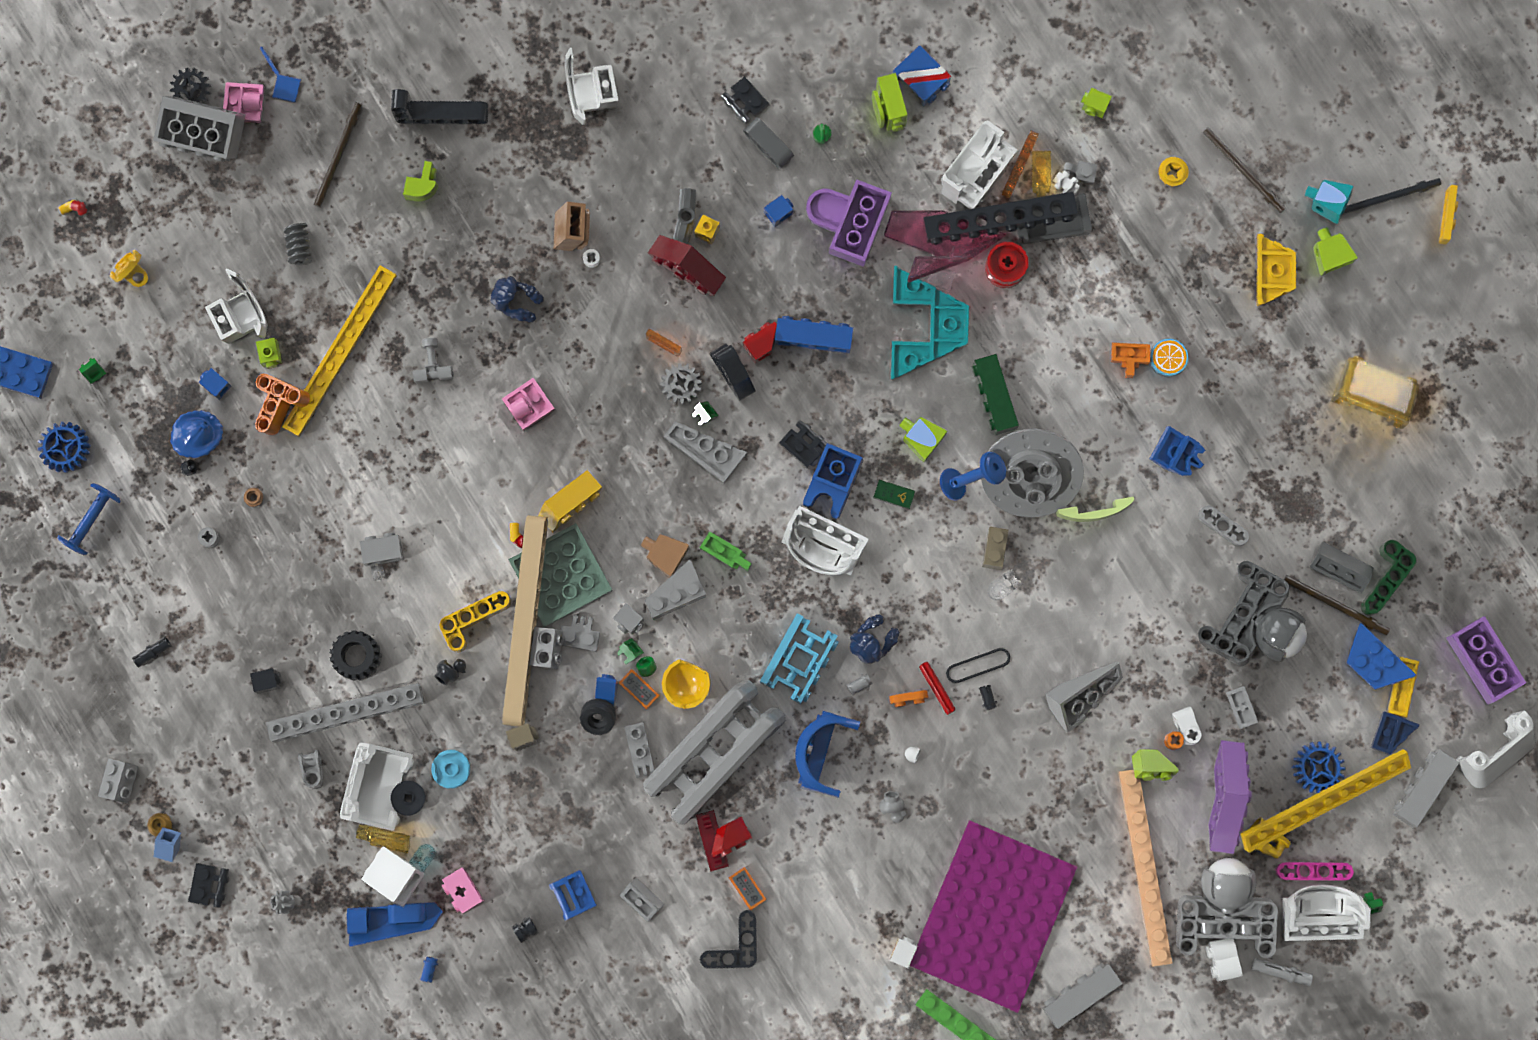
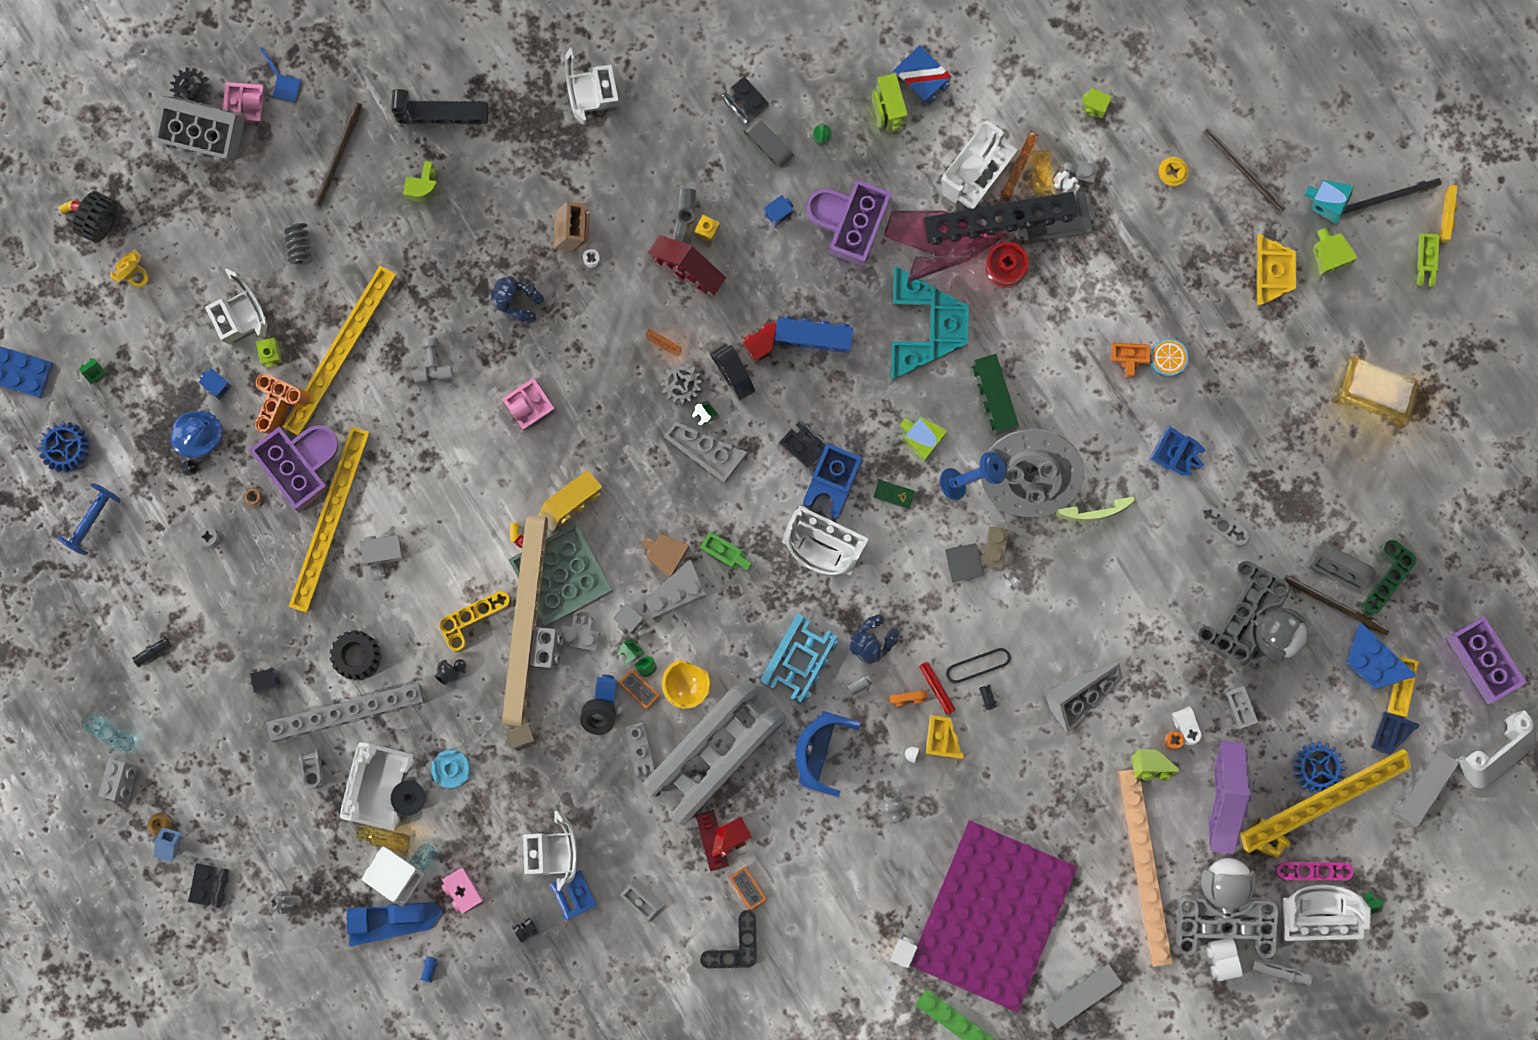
(95, 217): none -> black tyre
(98, 721): none -> clear light blue beam
(295, 462): none -> medium lavender brick
(329, 519): none -> yellow plate
(552, 853): none -> white piece
(942, 739): none -> yellow wing
(964, 562): none -> dark grey piece
(1427, 257): none -> lime hinge

